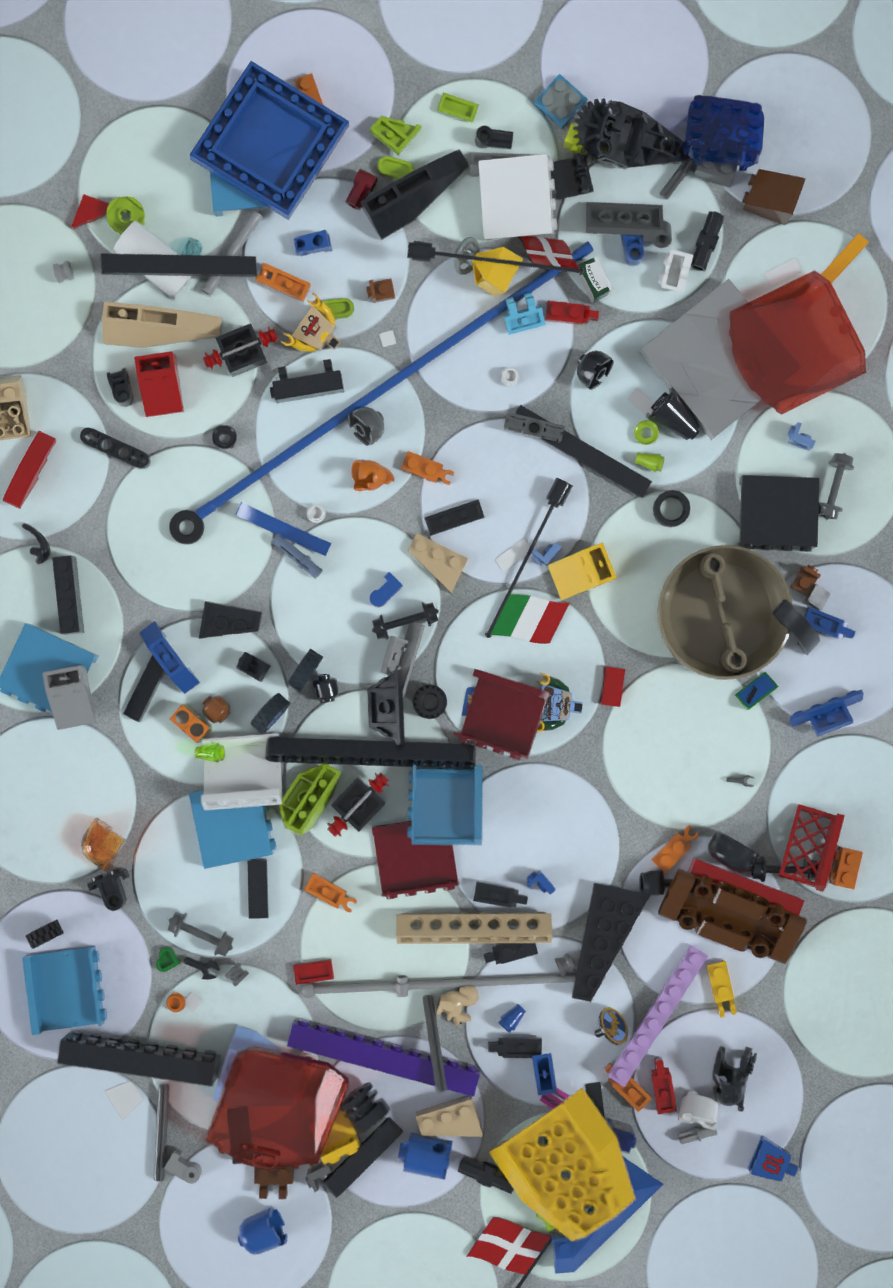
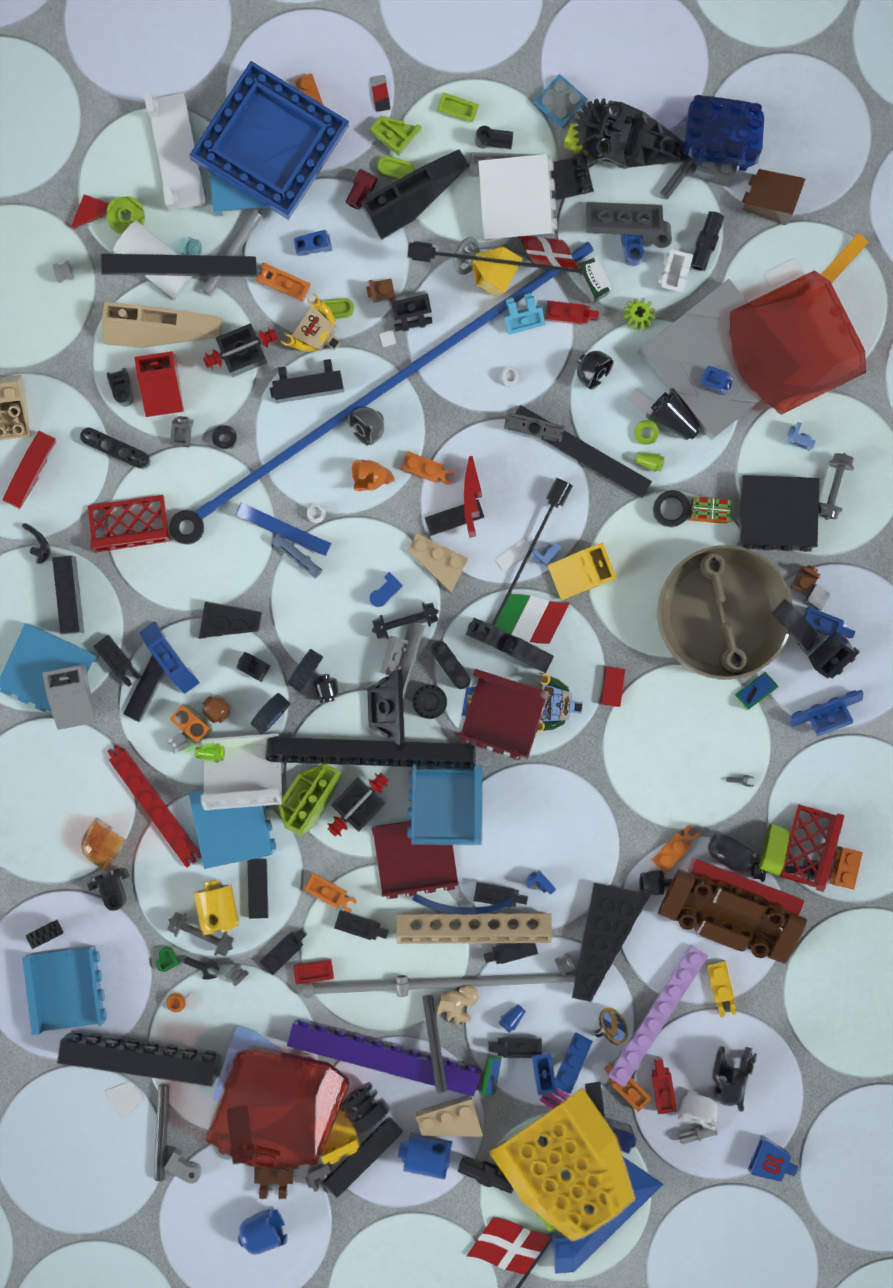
(116, 659): none -> black hinge
(126, 539): none -> red fence
(154, 805): none -> red hinge
(174, 144): none -> white bracket
(178, 742): none -> light grey wheel
(181, 431): none -> flat silver bracket
(216, 907): none -> yellow cylinder
(283, 951): none -> black hinge
(359, 926): none -> black hinge
(380, 93): none -> sticker
(409, 306): none -> black brick
(448, 655): none -> black beam
(460, 910): none -> blue sticker
(471, 492): none -> red slope
(491, 1075): none -> slope
(509, 644): none -> black arch
(572, 1063): none -> blue plate
(642, 307): none -> lime gear
(710, 510): none -> piece
(717, 380): none -> blue bracket
(774, 849): none -> lime beam
(833, 655): none -> black brick

